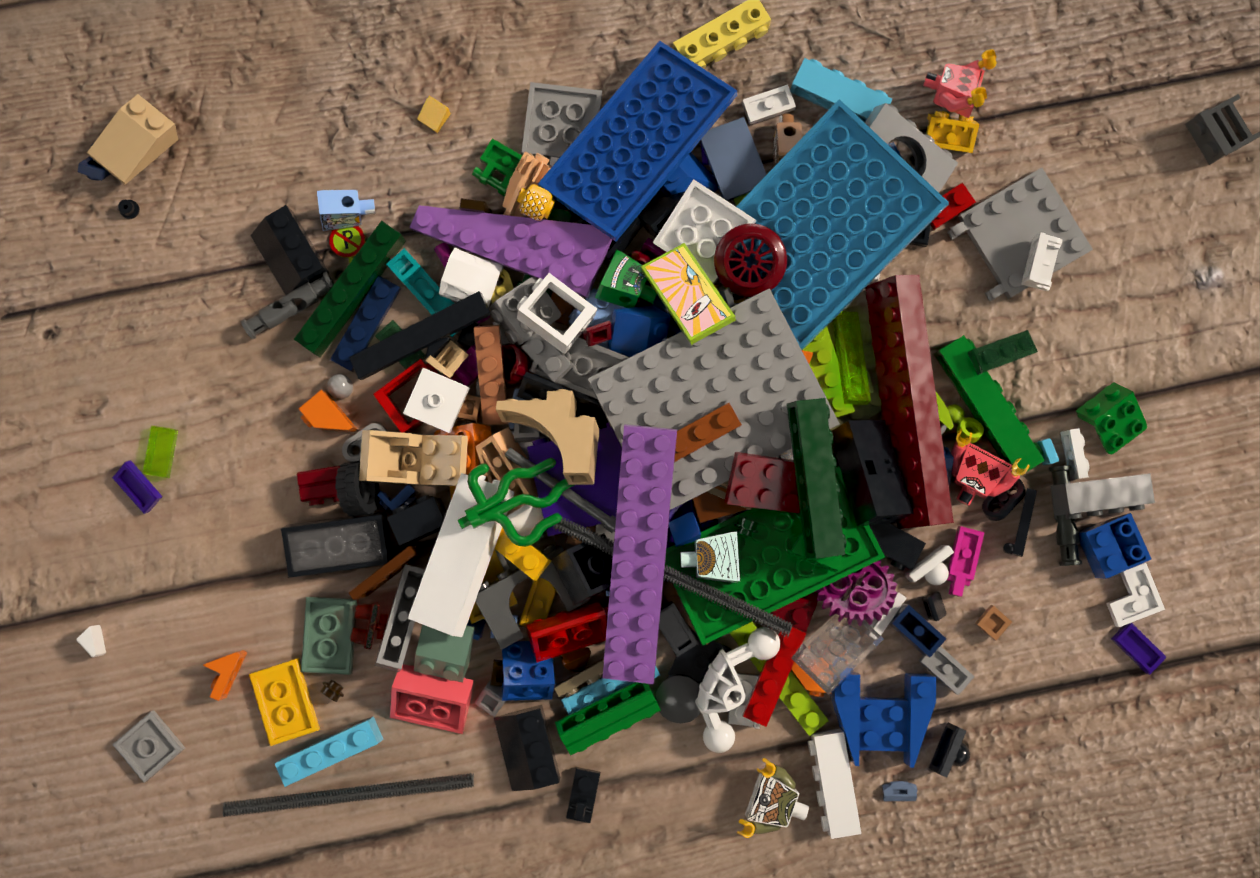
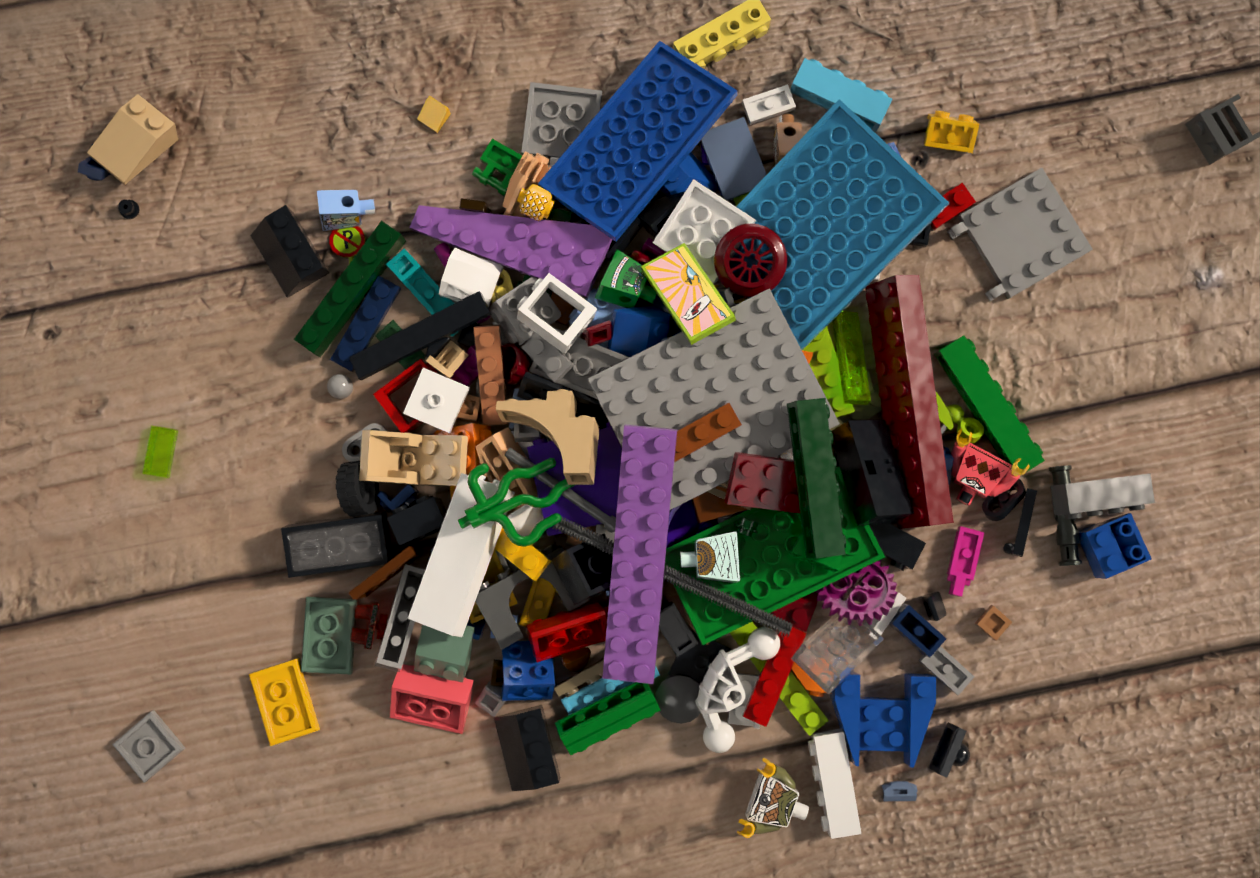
(92, 641): white slope -> none
(137, 487): dark purple tile -> none
(228, 668): orange slope -> none
(247, 806): dark grey axle -> none
(280, 310): dark grey piece -> none
(318, 485): dark red brick -> none
(325, 414): orange slope -> none
(329, 751): medium azure brick -> none
(332, 690): dark brown plate -> none
(583, 795): black hinge -> none
(684, 529): blue slope -> none
(930, 160): light grey arch -> none
(932, 567): white tile -> none
(960, 85): coral torso -> none
(1002, 352): clear green plate -> none
(1041, 261): white hinge -> none
(1049, 452): medium azure tile -> none
(1073, 446): white plate -> none
(1114, 416): green bracket -> none
(1138, 648): dark purple tile -> none
(1142, 597): white plate -> none

